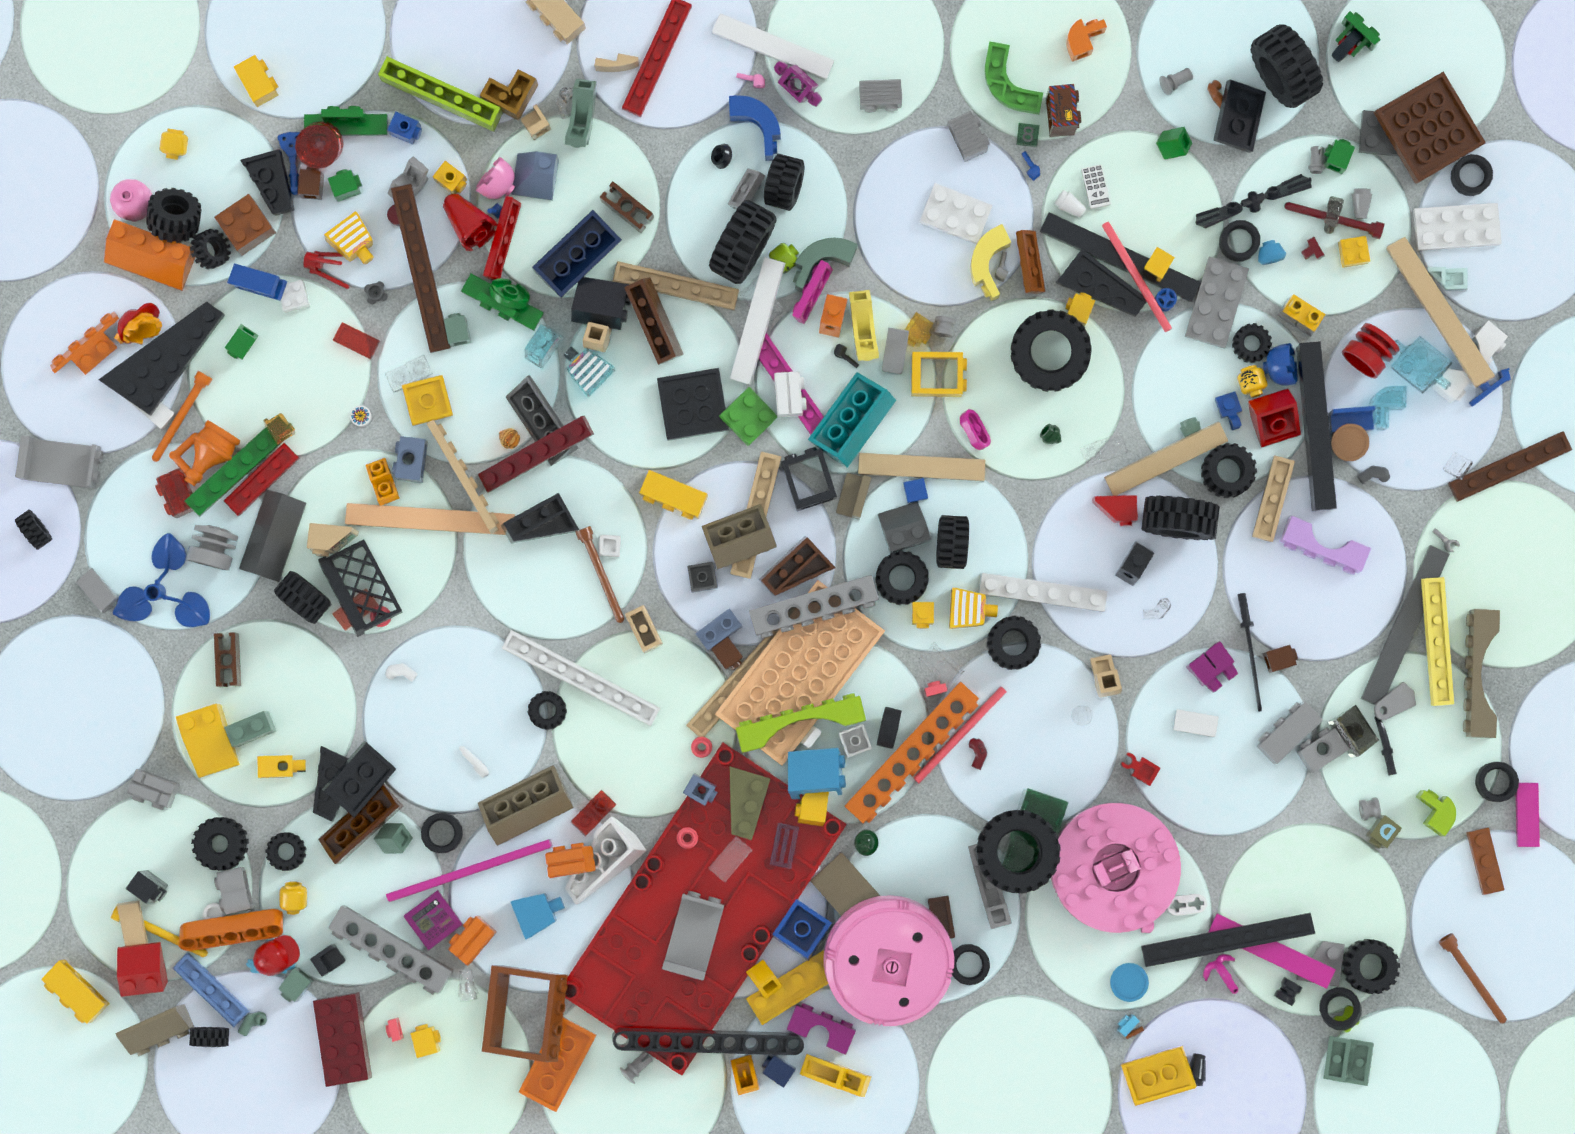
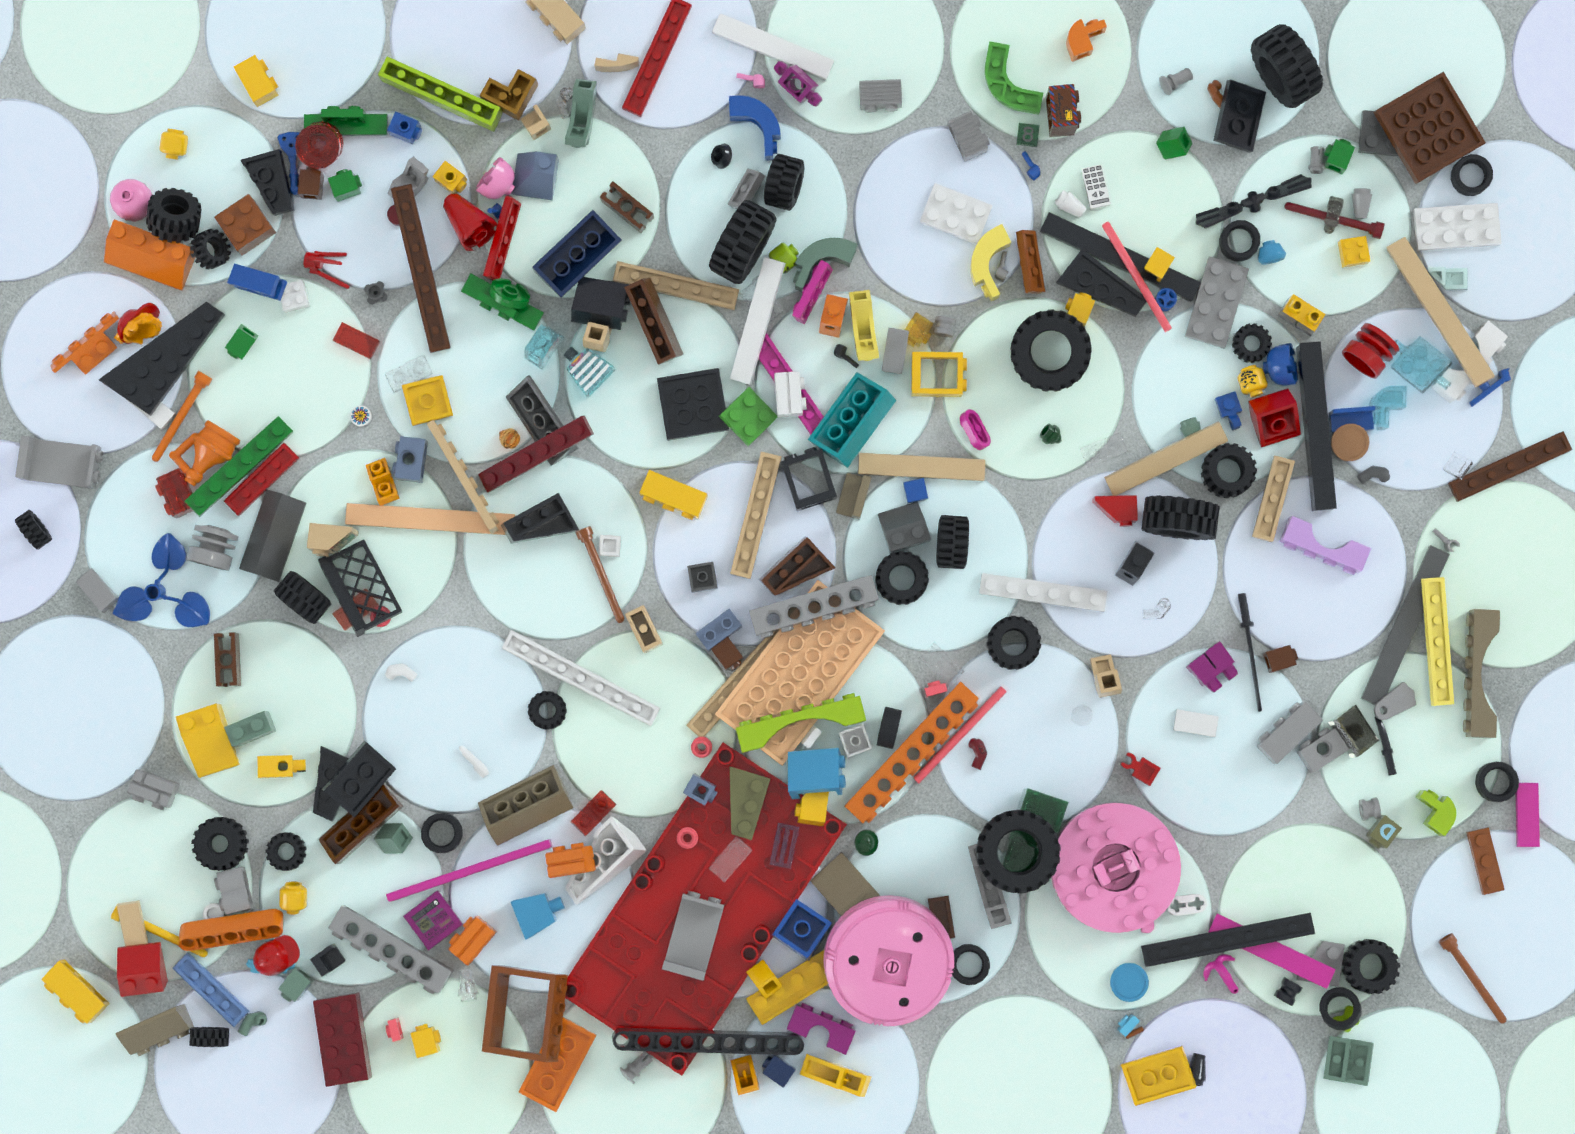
(147, 887): black brick -> none
(279, 428): clear orange panel -> none
(351, 239): yellow torso -> none
(457, 330): sand green brick -> none
(739, 536): dark tan slope -> none
(922, 614): yellow brick -> none
(969, 609): yellow torso -> none
(1313, 249): dark red tile -> none
(1359, 32): green plate -> none

